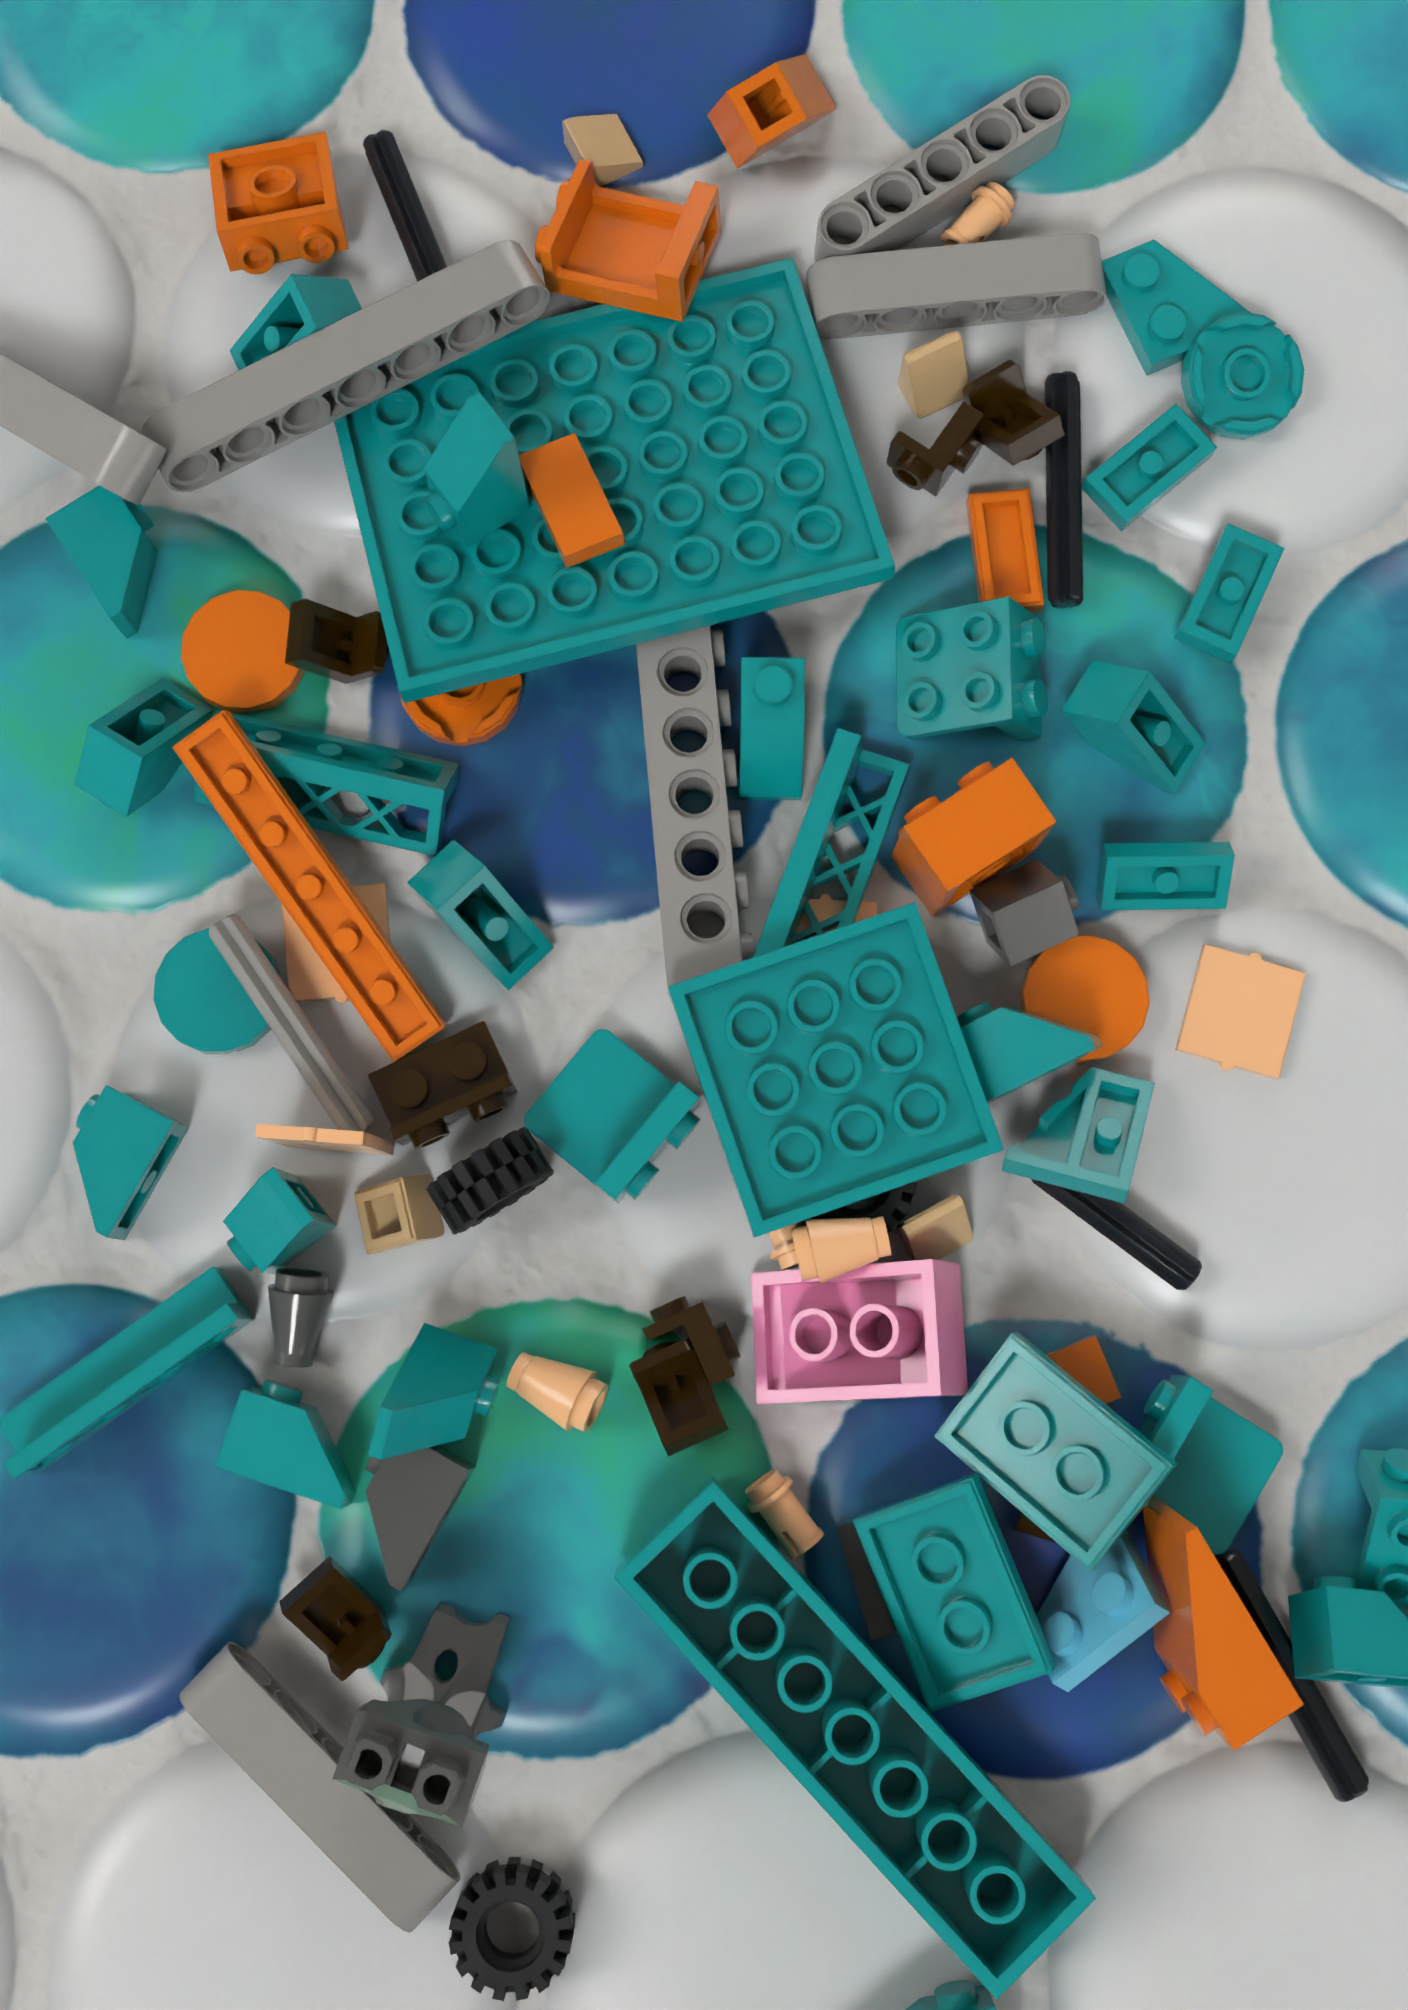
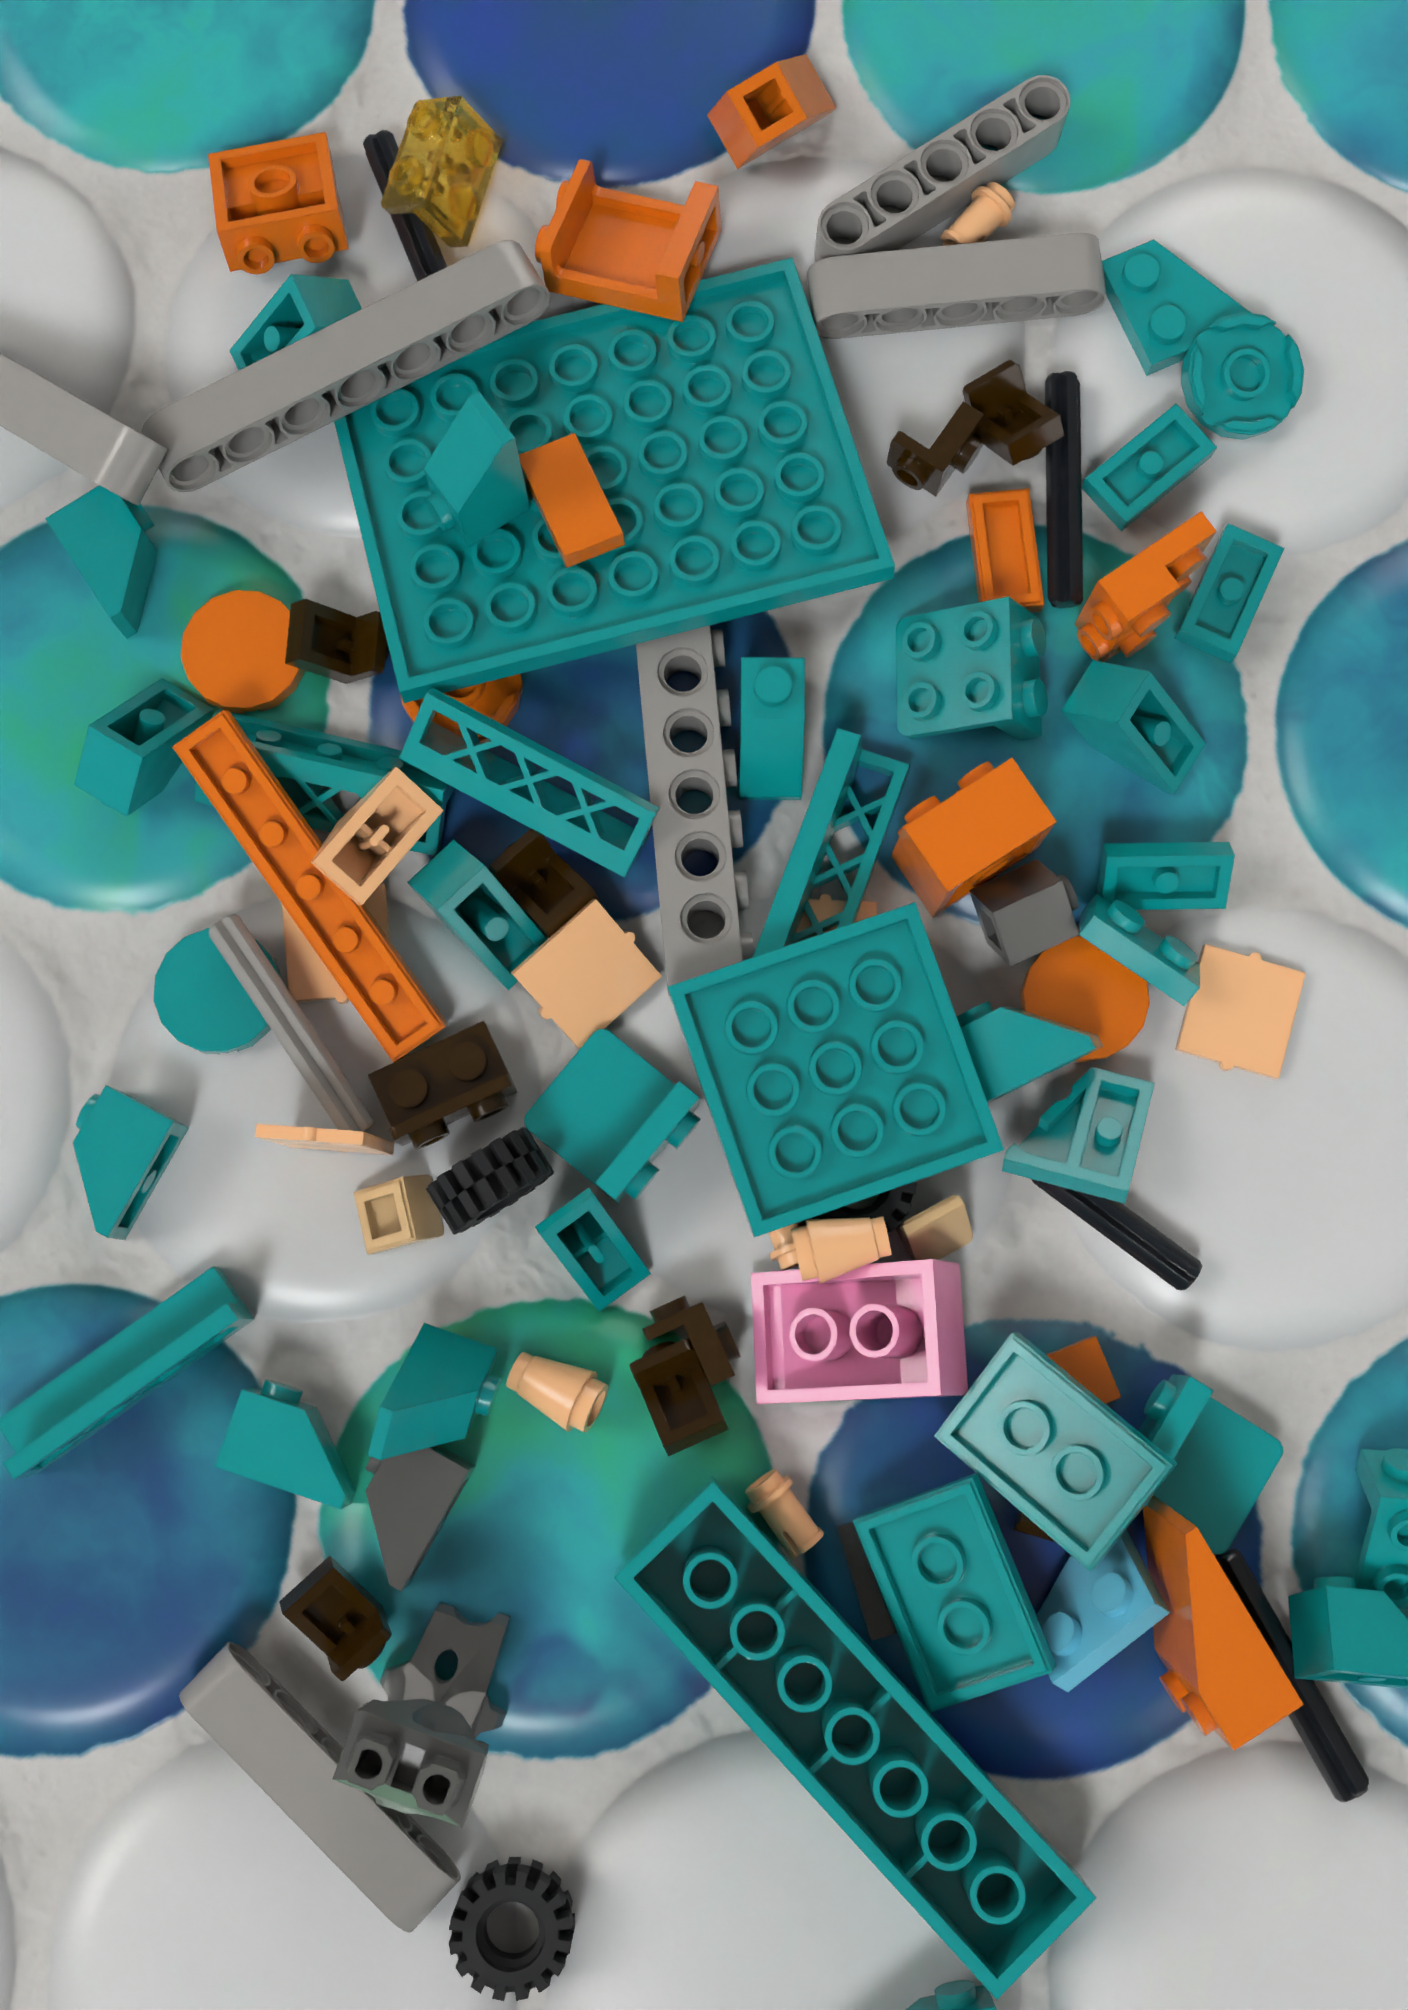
(275, 1222): teal slope -> none
(297, 1314): dark grey cone -> none
(375, 835): none -> light nougat slope
(443, 168): none -> clear yellow bracket
(522, 790): none -> teal fence
(541, 882): none -> dark brown bracket
(586, 973): none -> light nougat piece
(593, 1249): none -> teal slope
(604, 143): tan slope -> none
(934, 375): tan slope -> none
(1122, 935): none -> teal plate
(1136, 594): none -> orange plate

